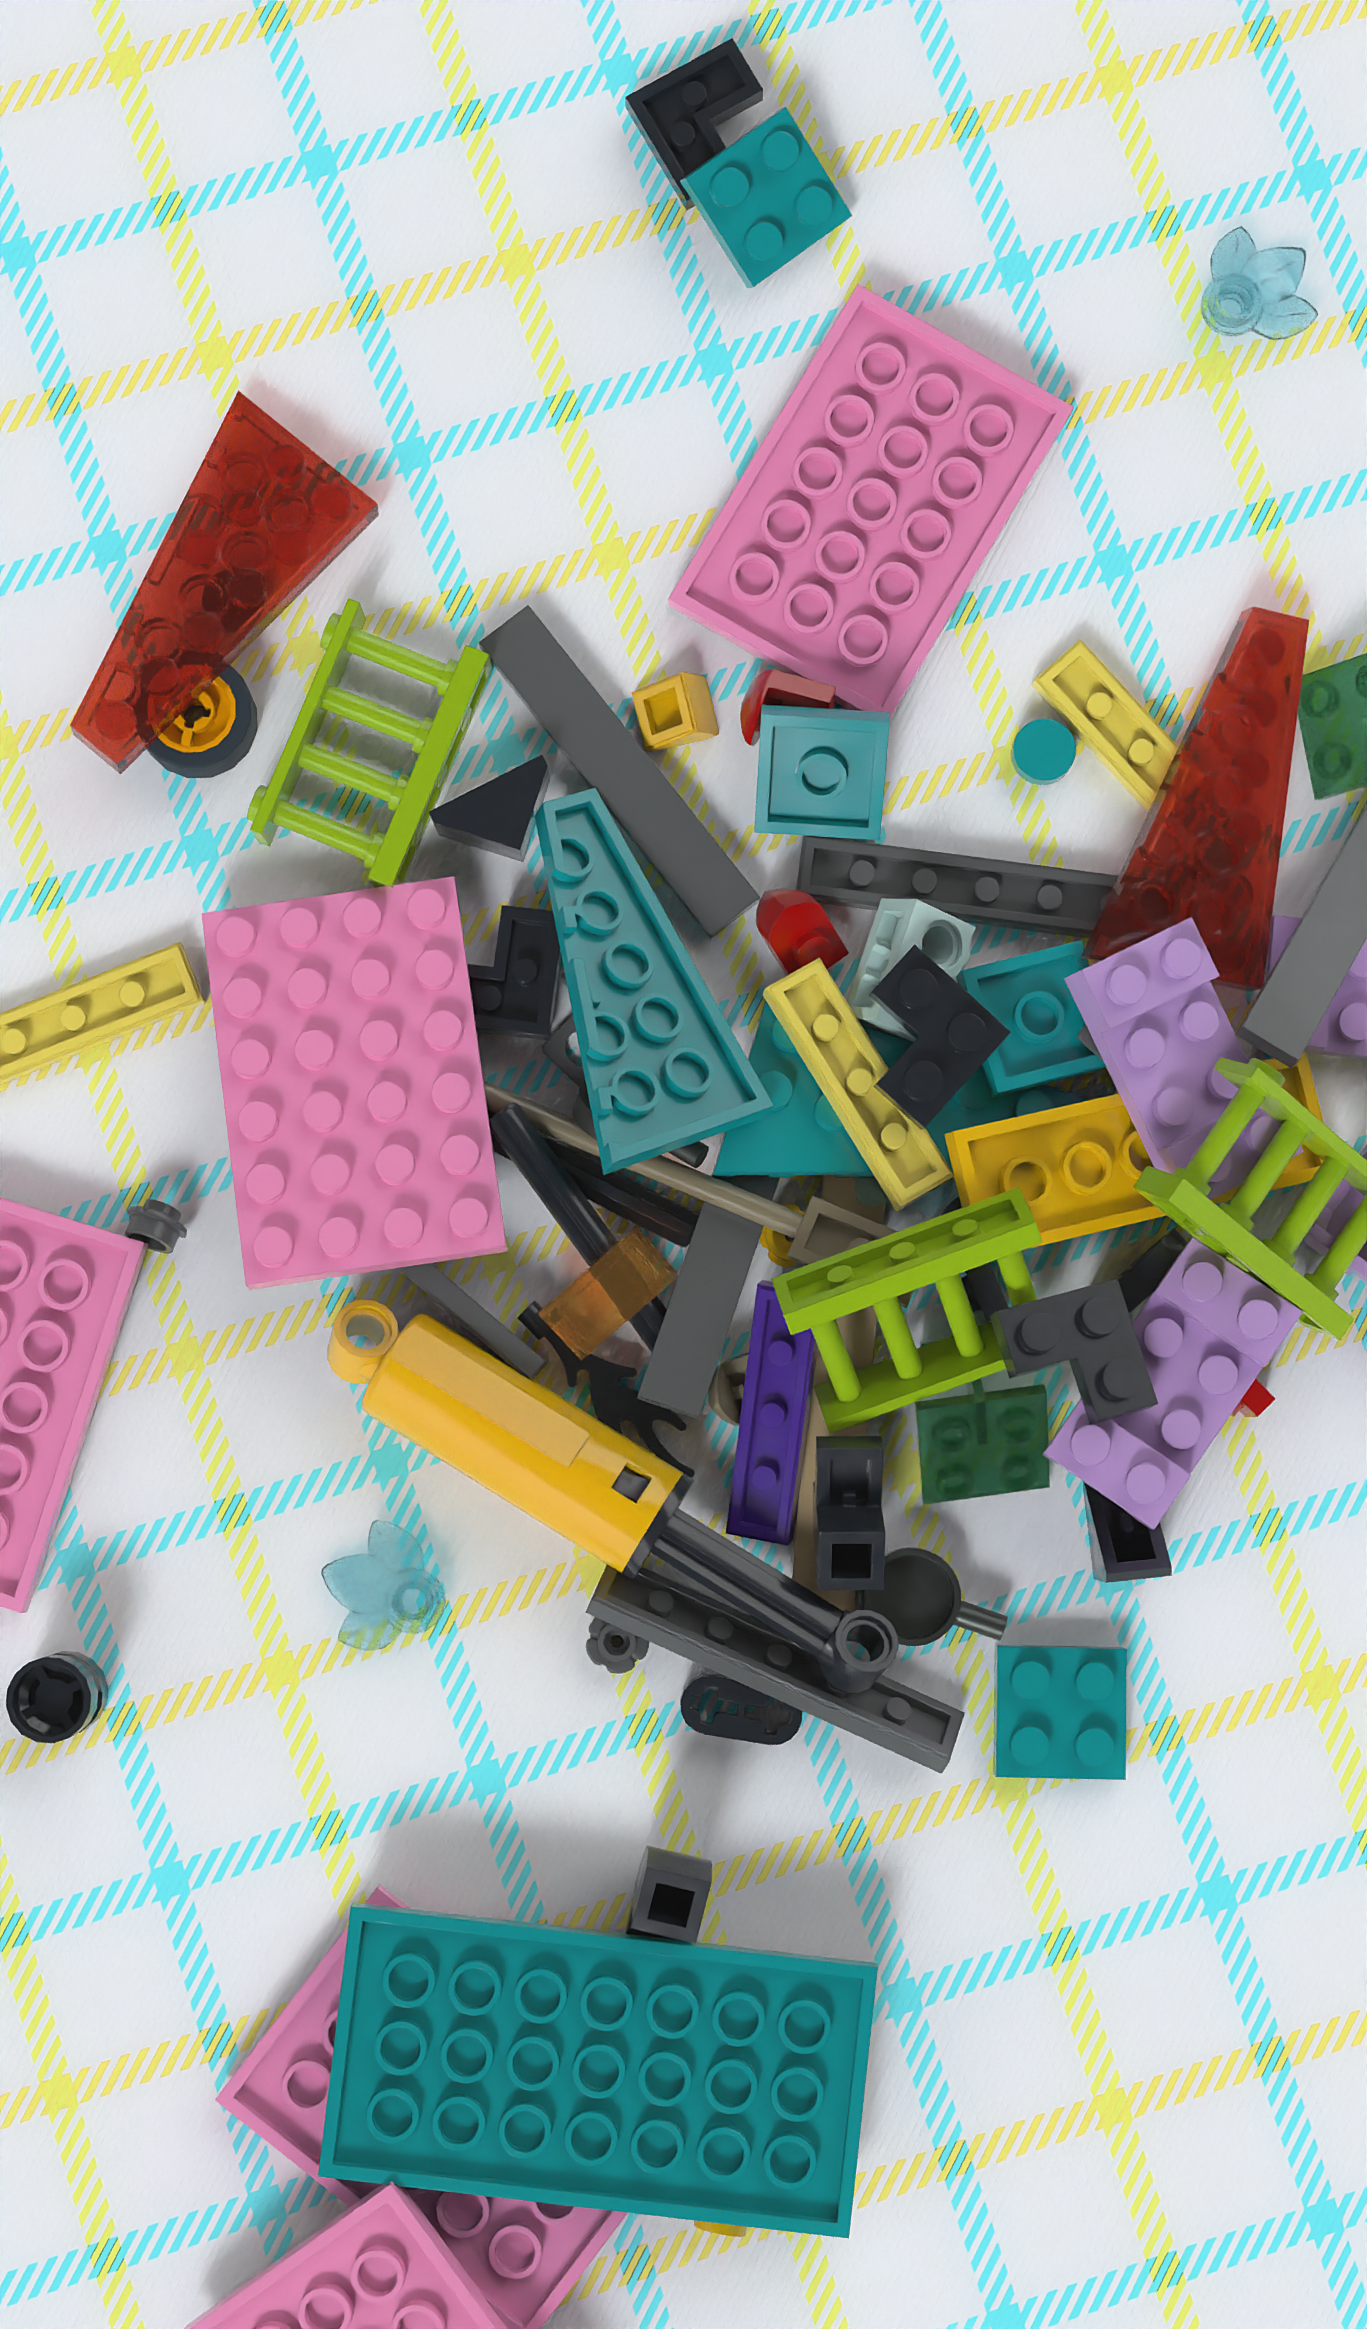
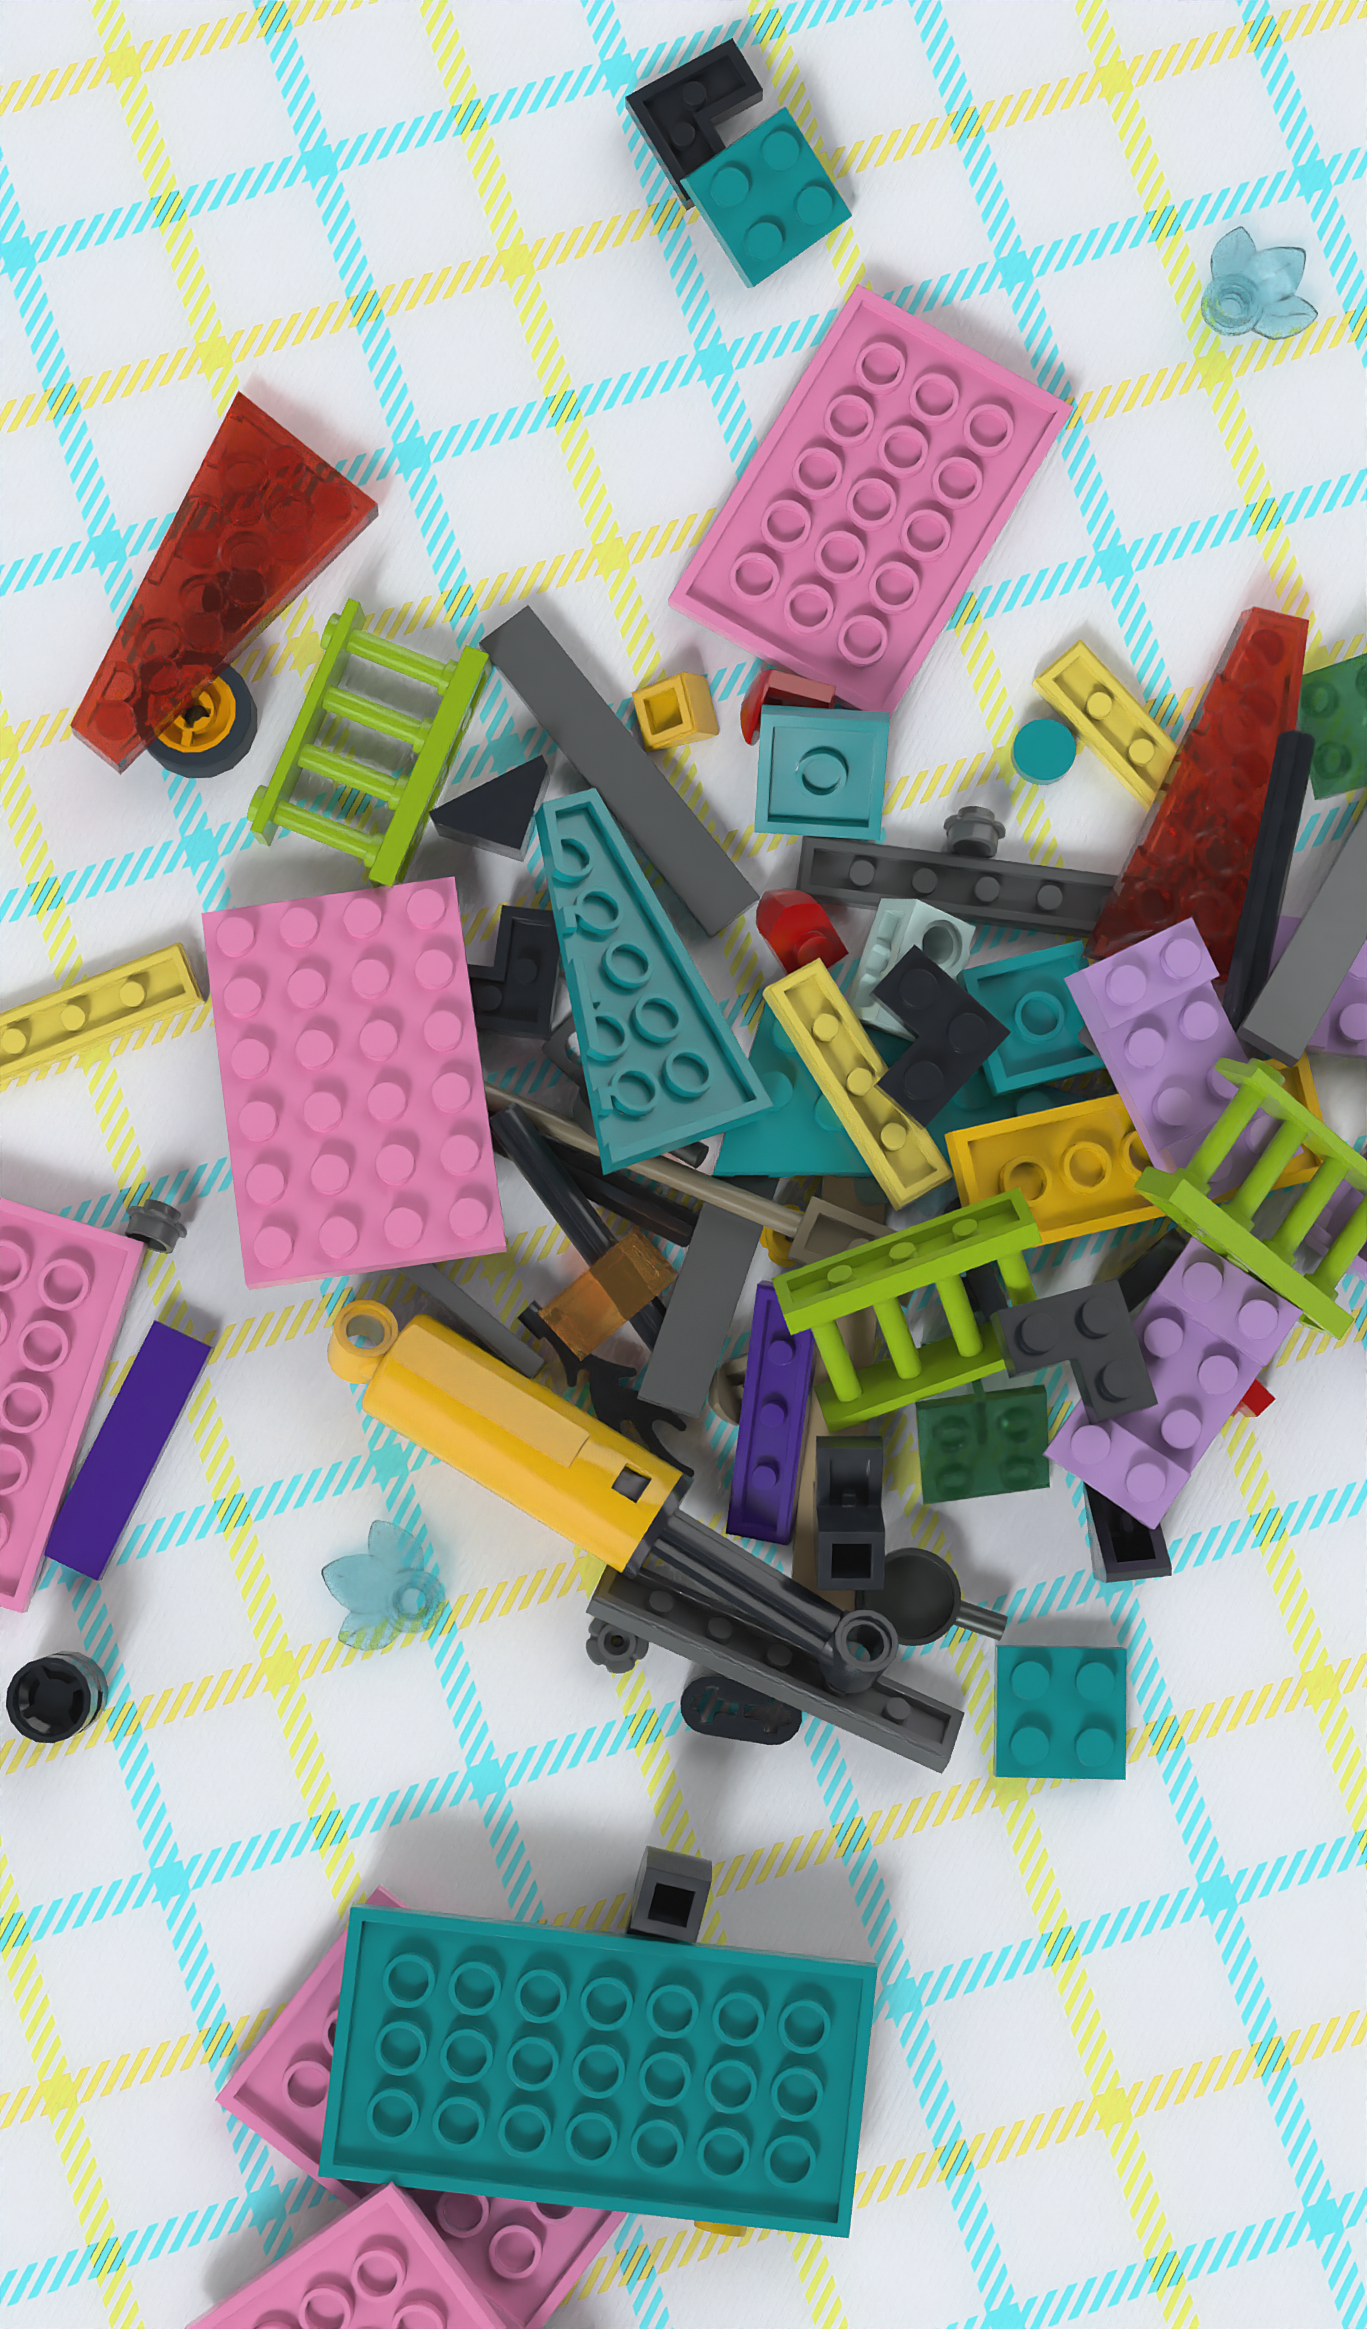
(127, 1450): none -> dark purple tile
(973, 832): none -> dark grey plate
(1268, 873): none -> black axle

